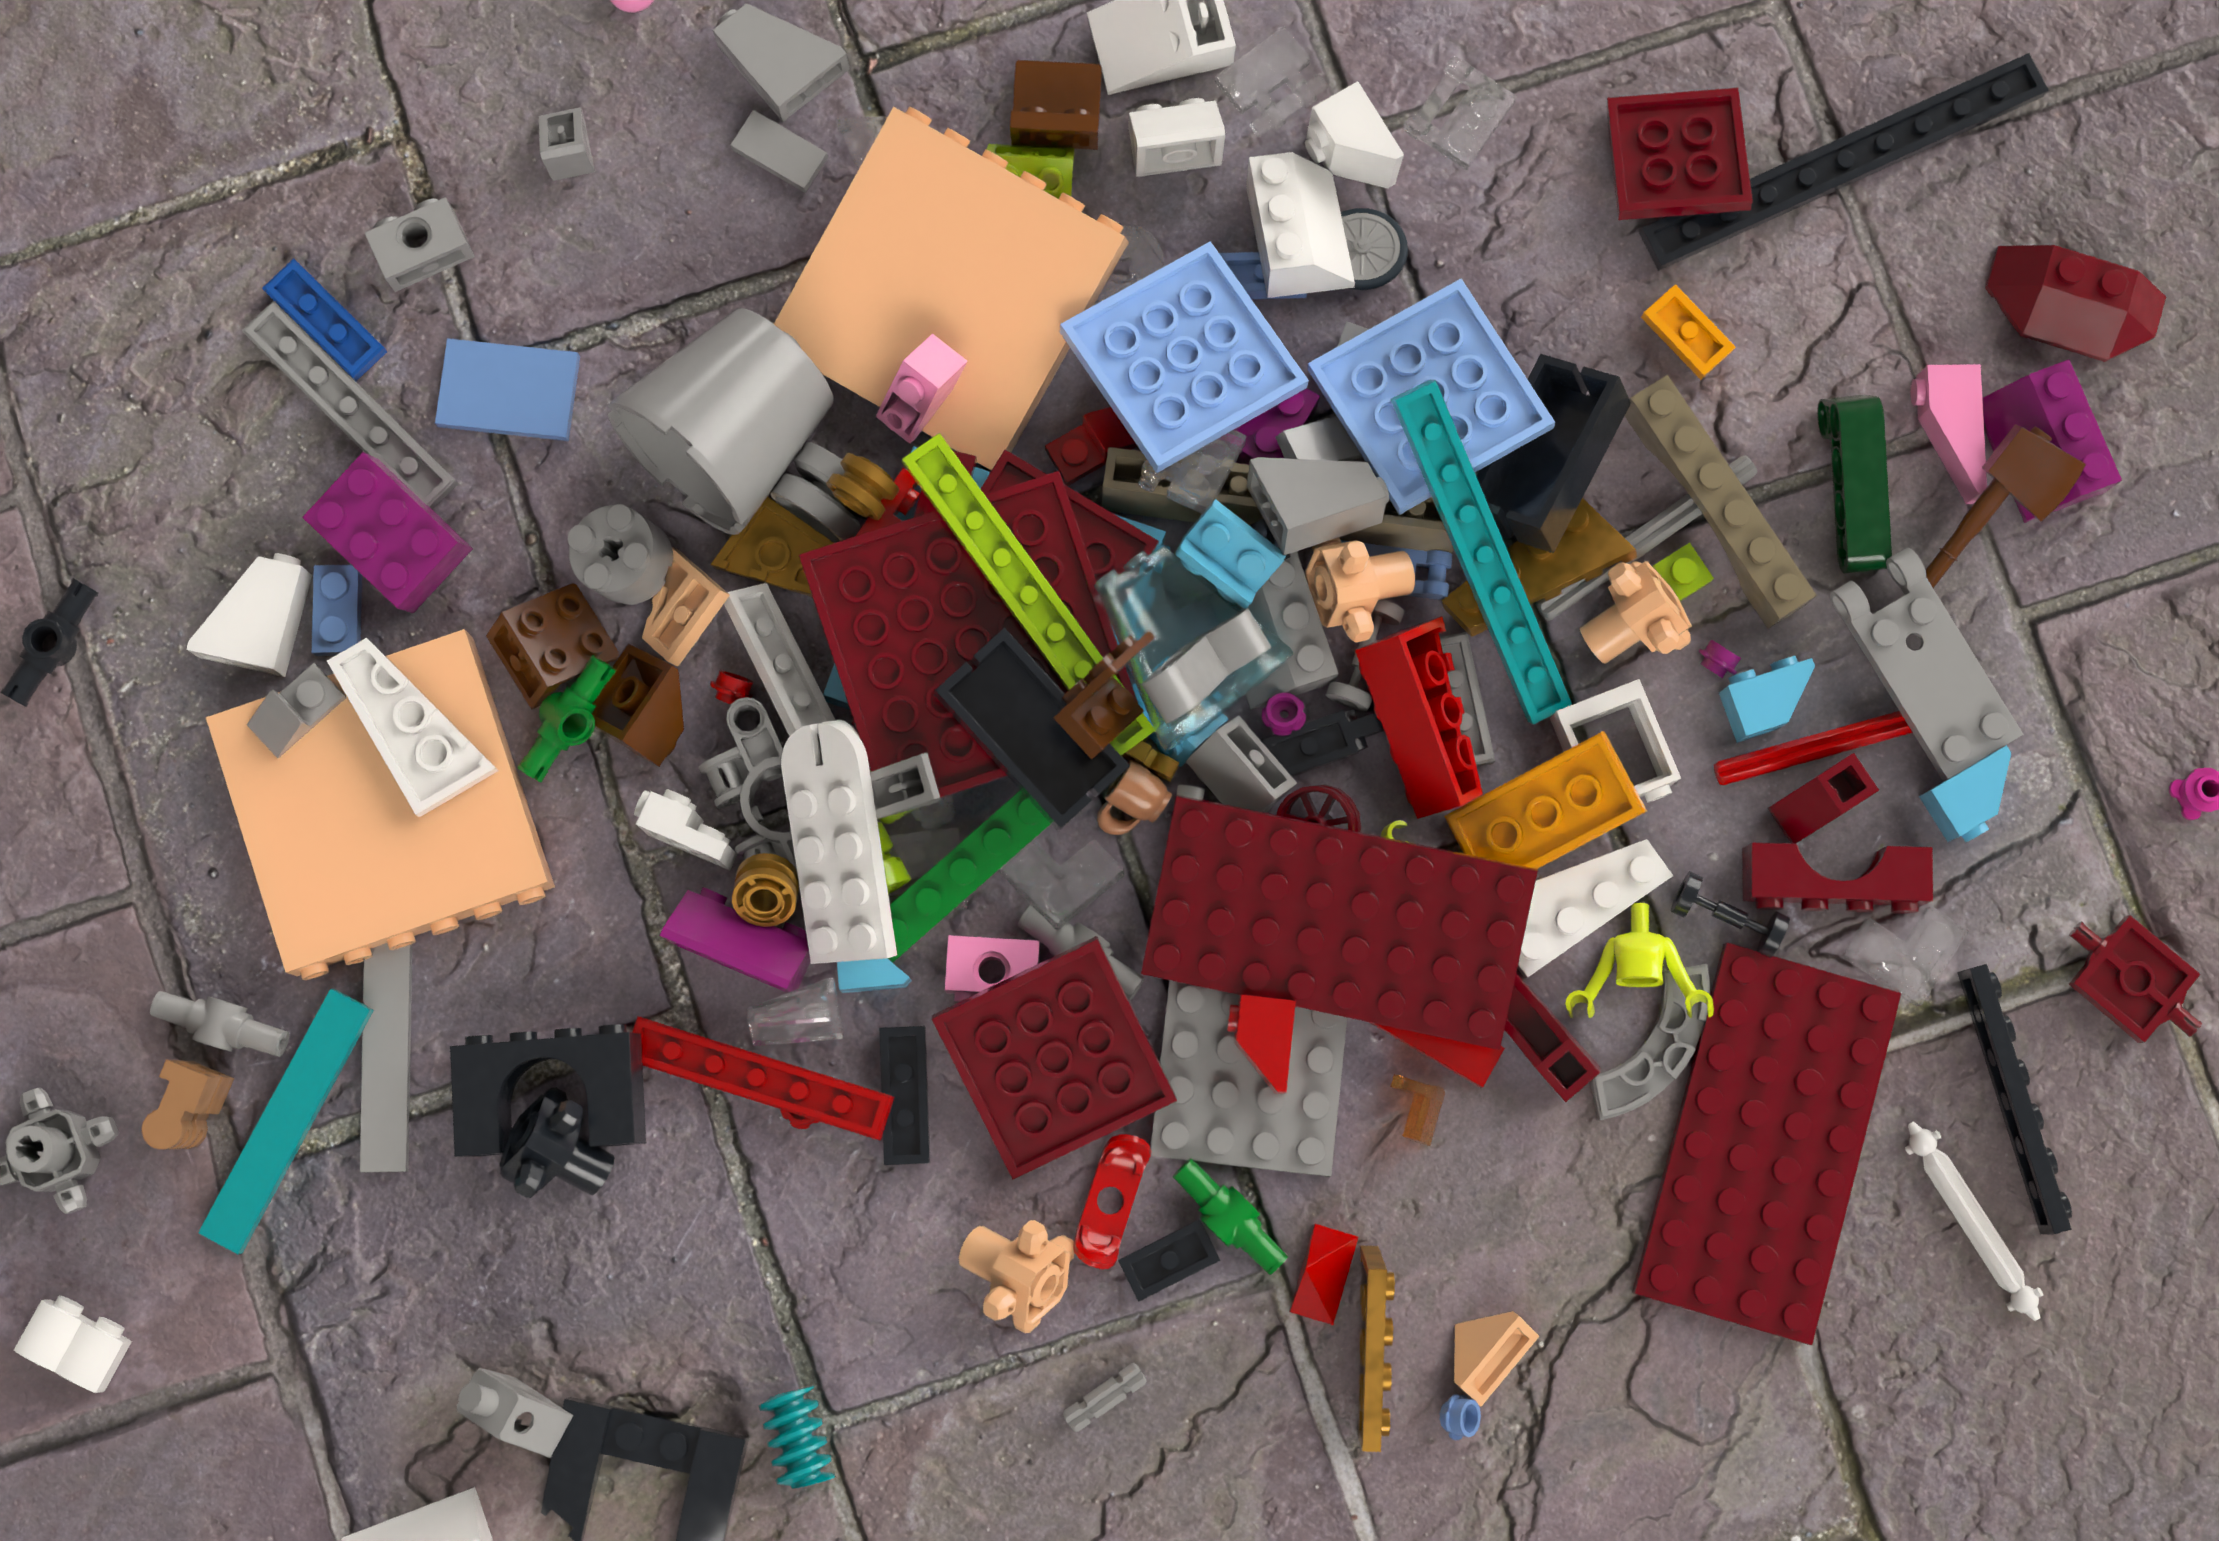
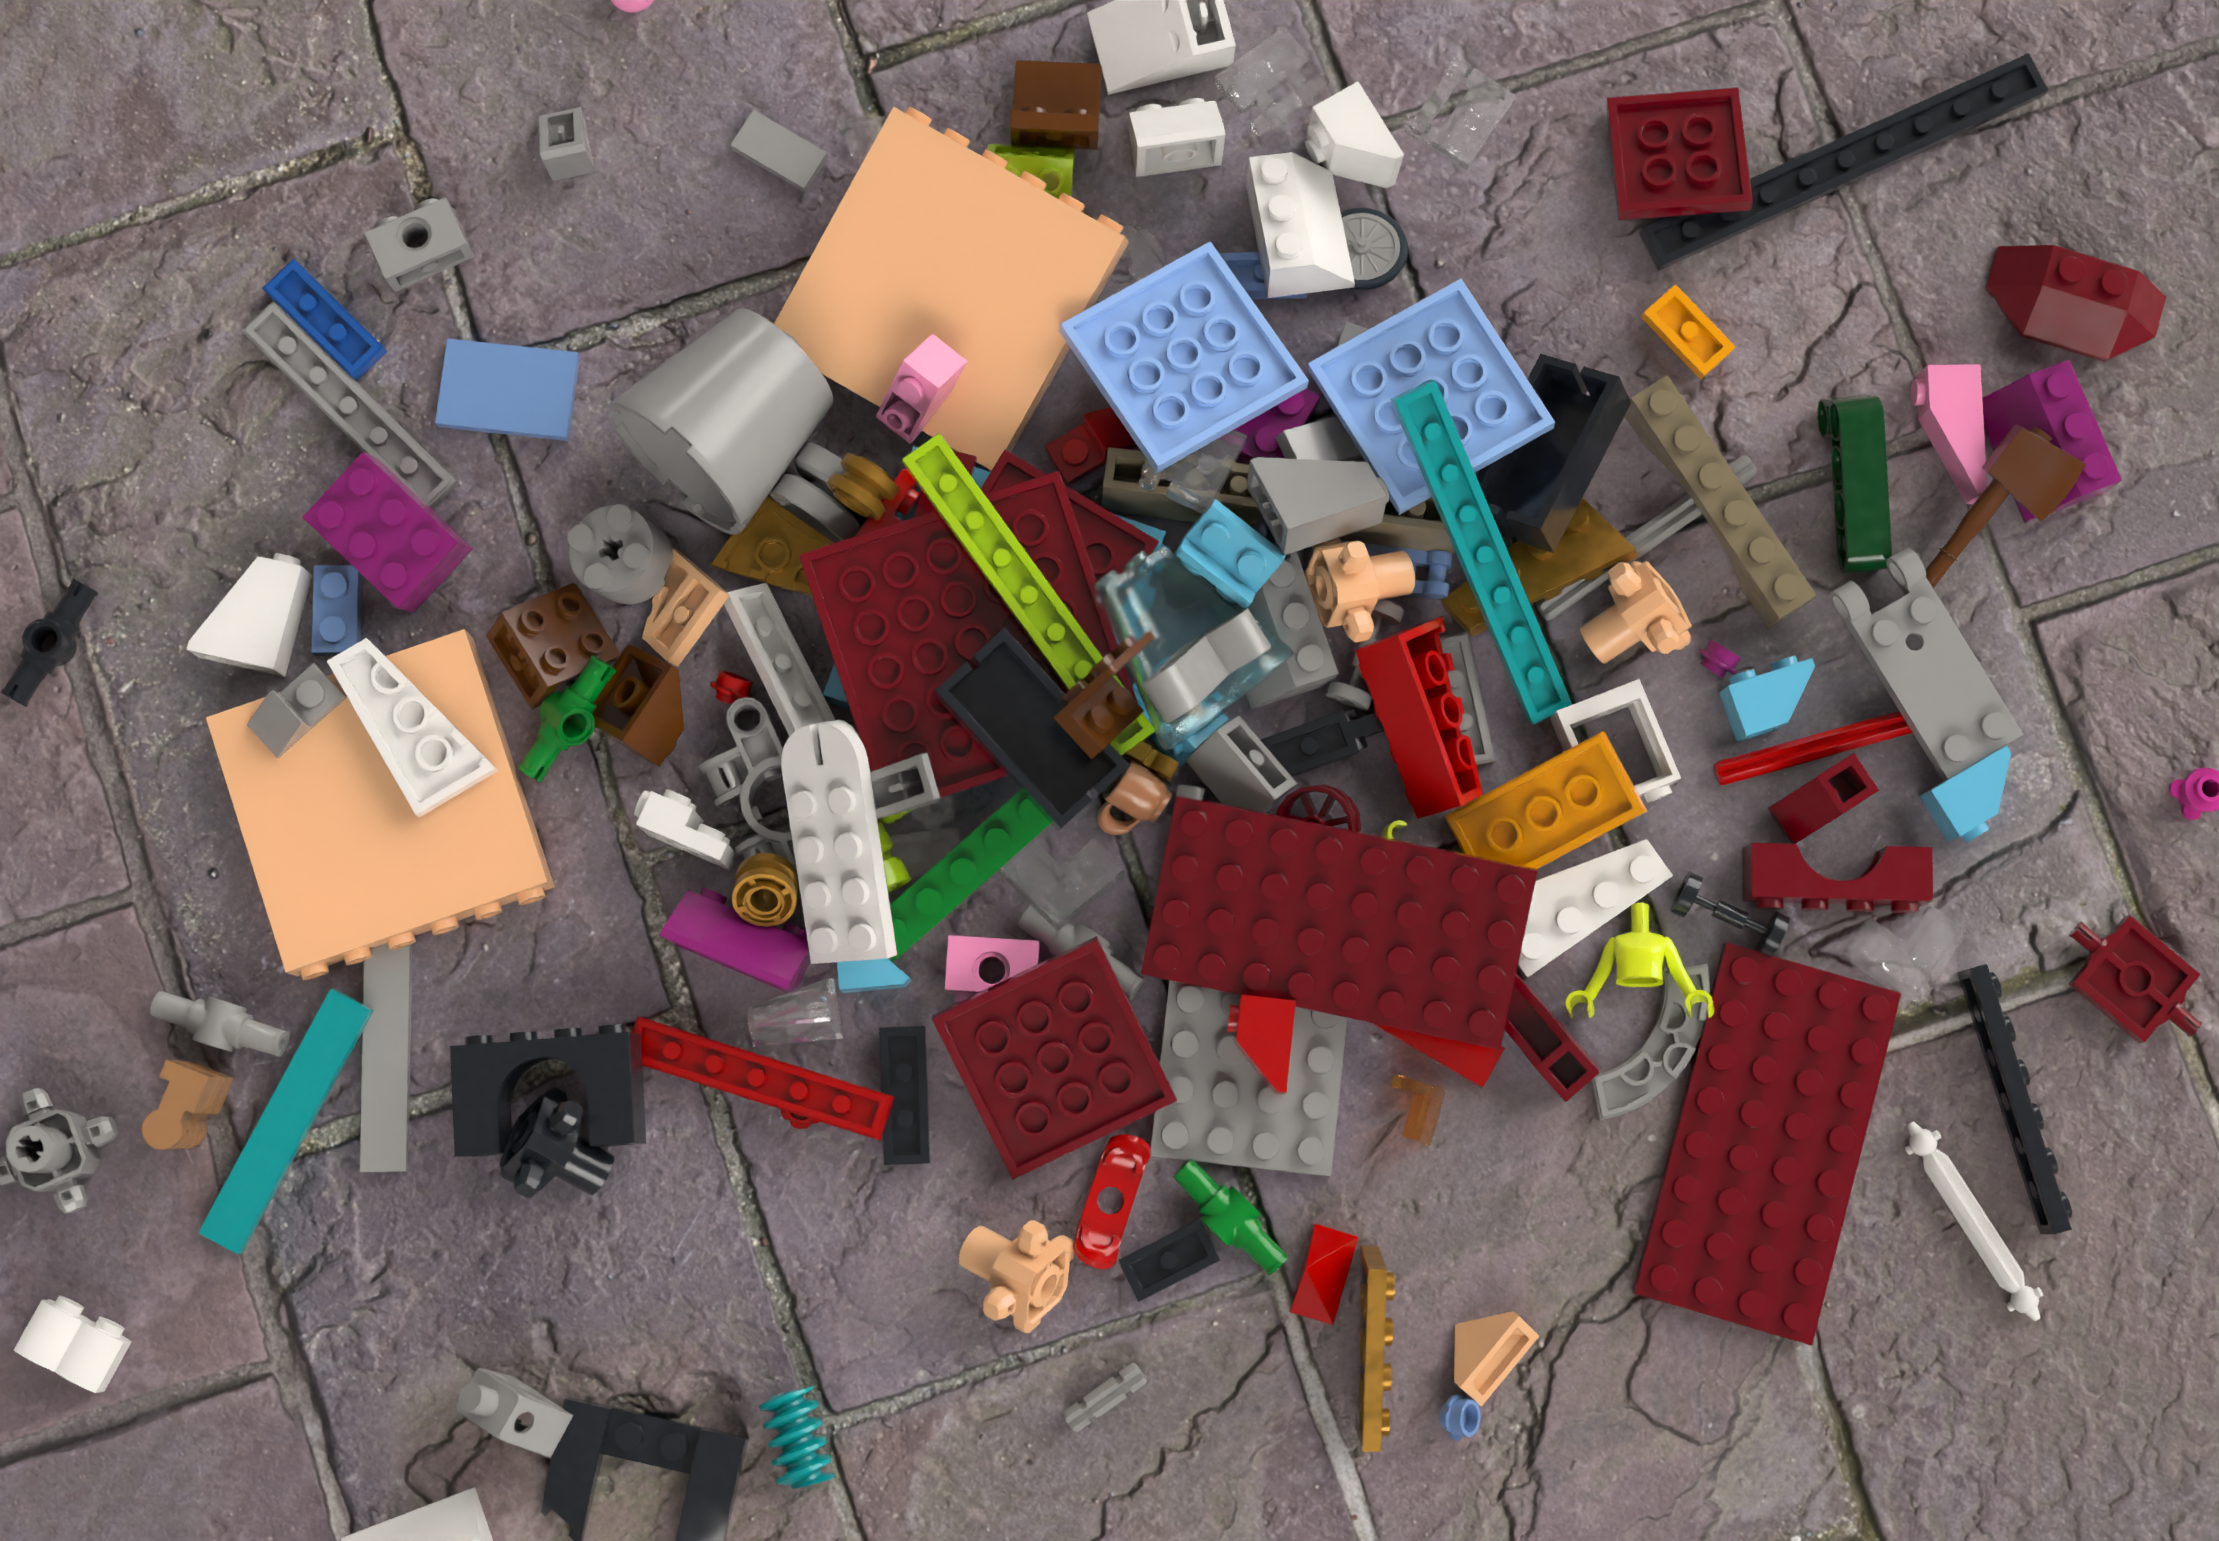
(779, 58): light grey slope -> none
(1288, 703): magenta plate -> none
(1684, 571): lime plate -> none

